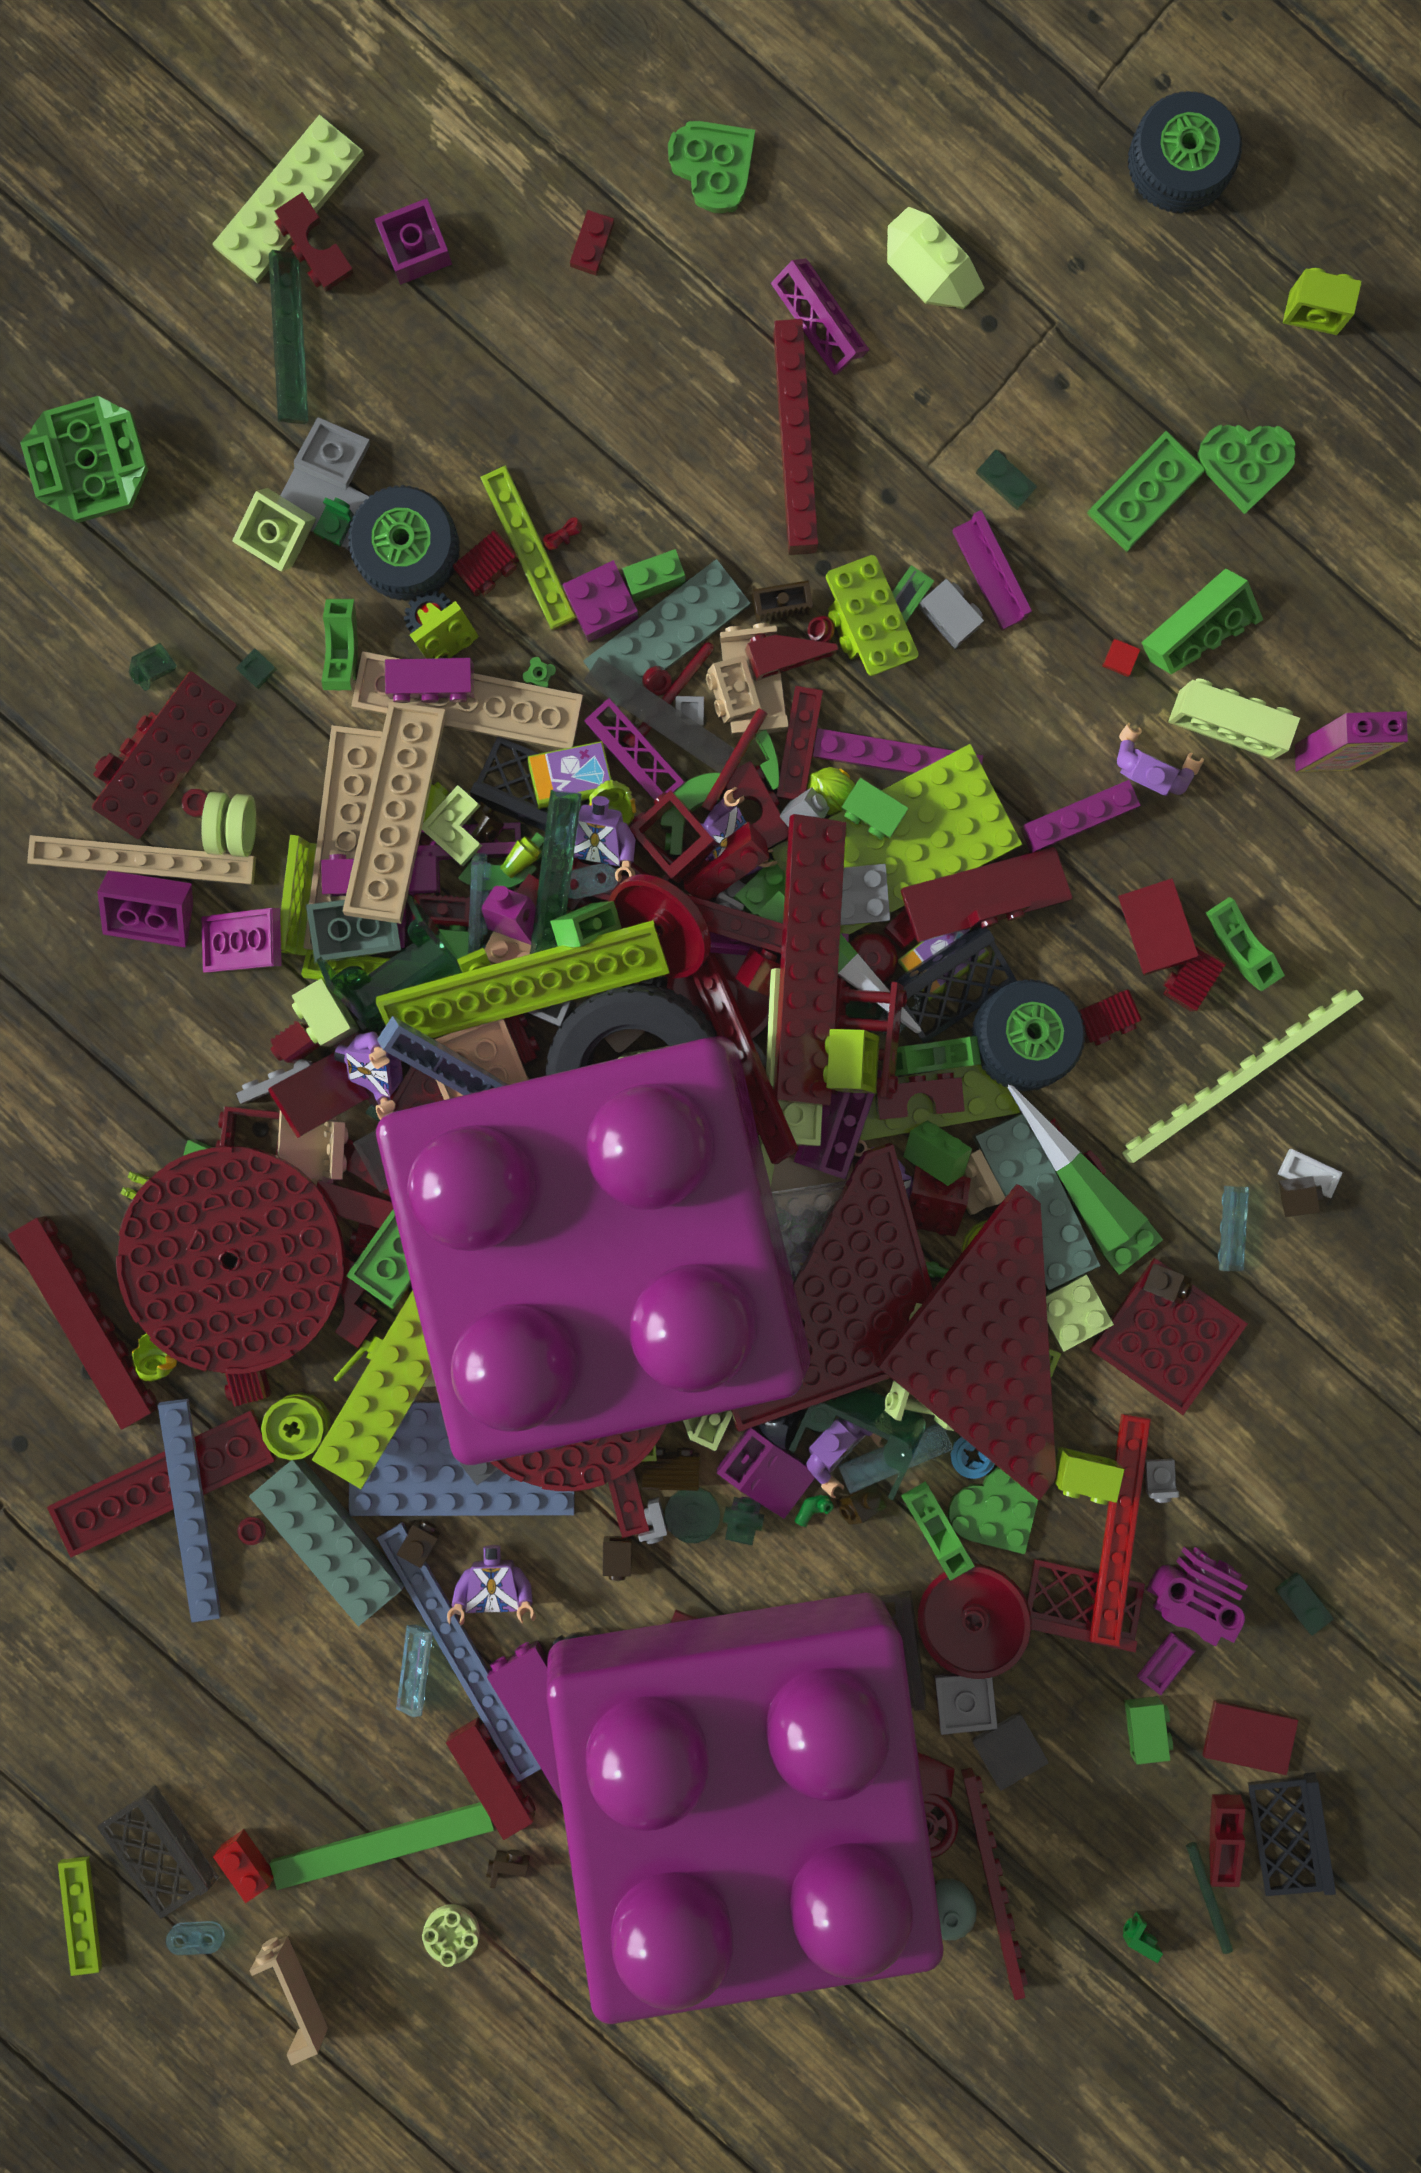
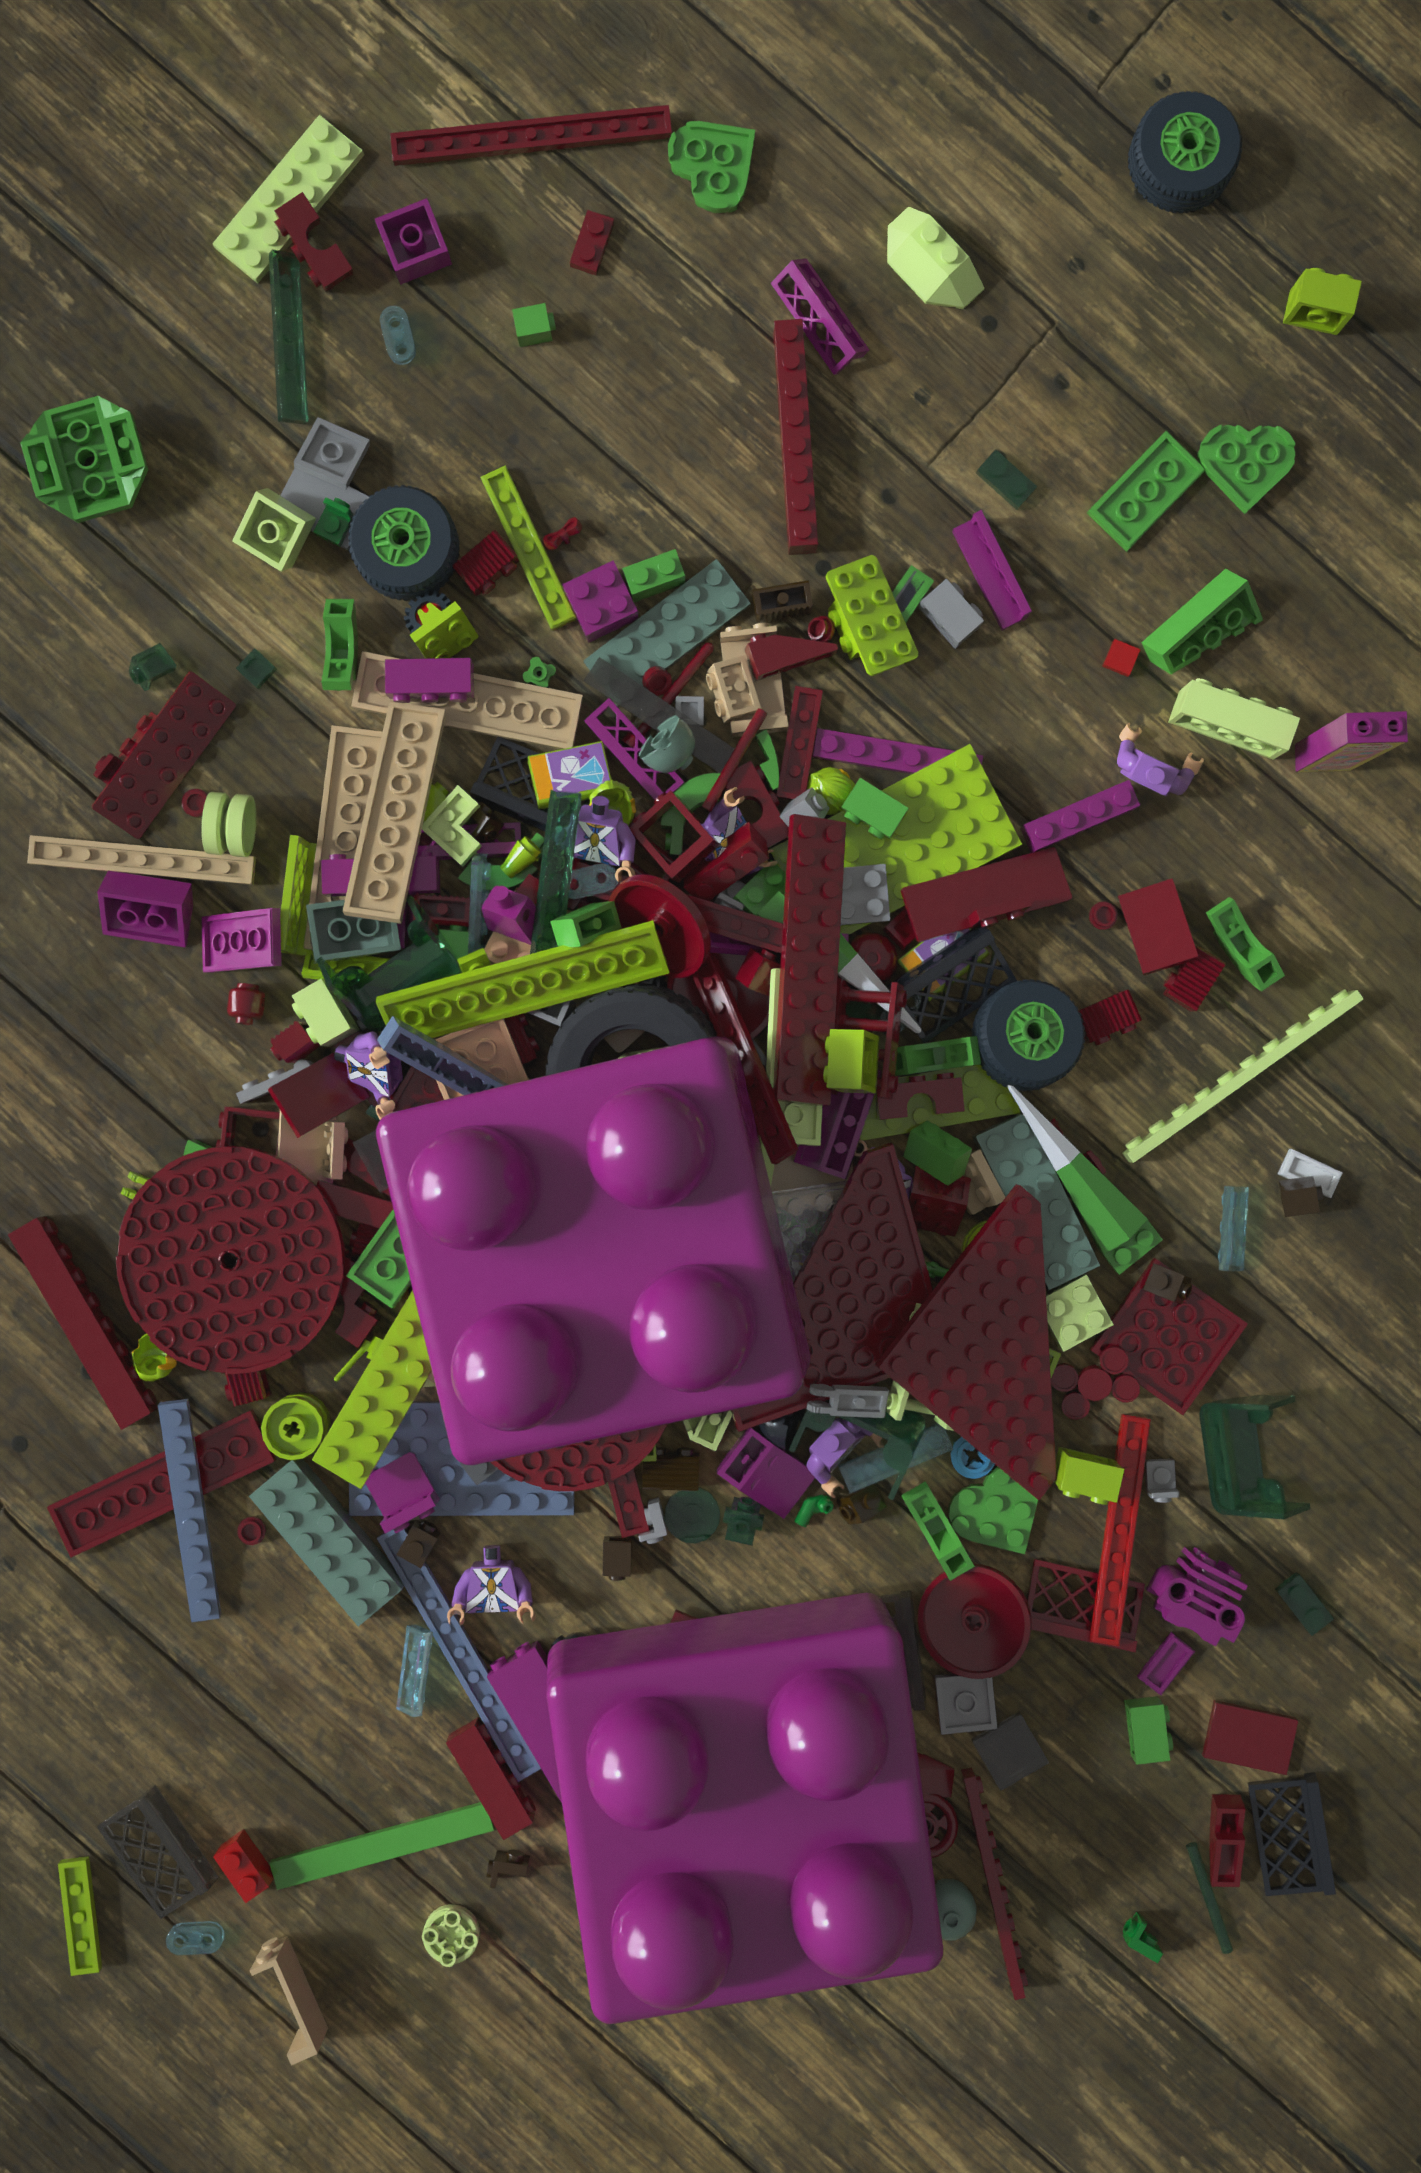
(246, 1003): none -> dark red head
(397, 336): none -> clear light blue plate
(402, 1492): none -> magenta bracket
(531, 135): none -> dark red plate
(533, 324): none -> bright green brick
(670, 747): none -> sand green cylinder
(850, 1400): none -> light grey hinge
(1095, 1382): none -> dark red piece
(1103, 915): none -> dark red plate
(1235, 1458): none -> clear green windscreen

